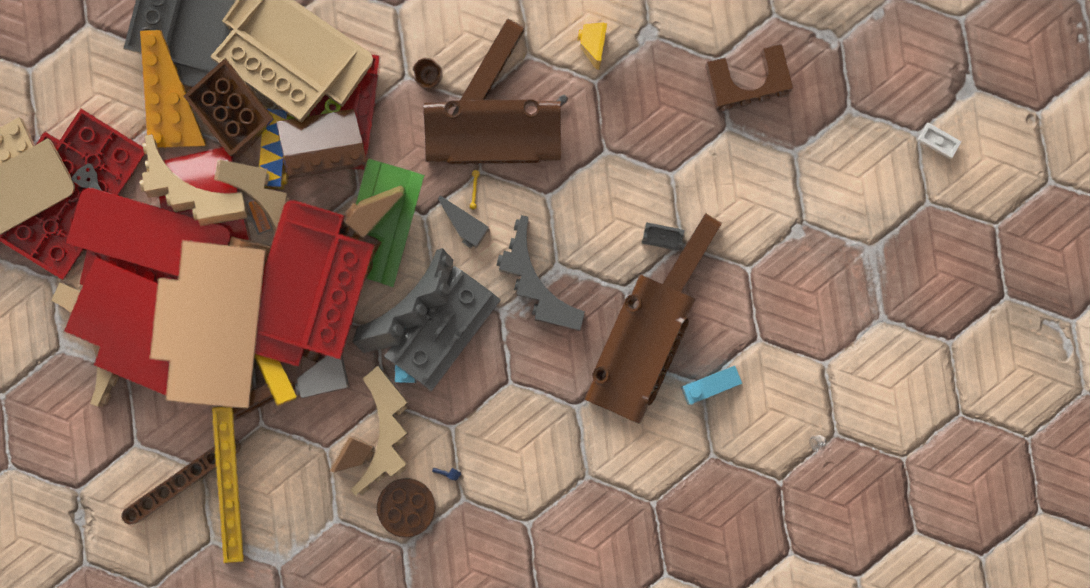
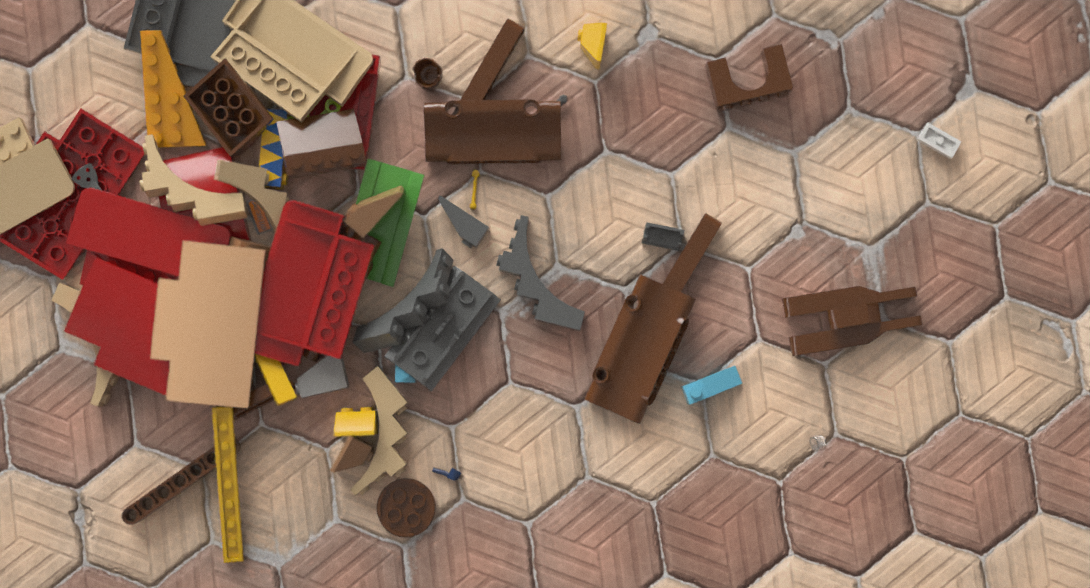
(356, 423): none -> yellow slope
(851, 314): none -> reddish brown beam

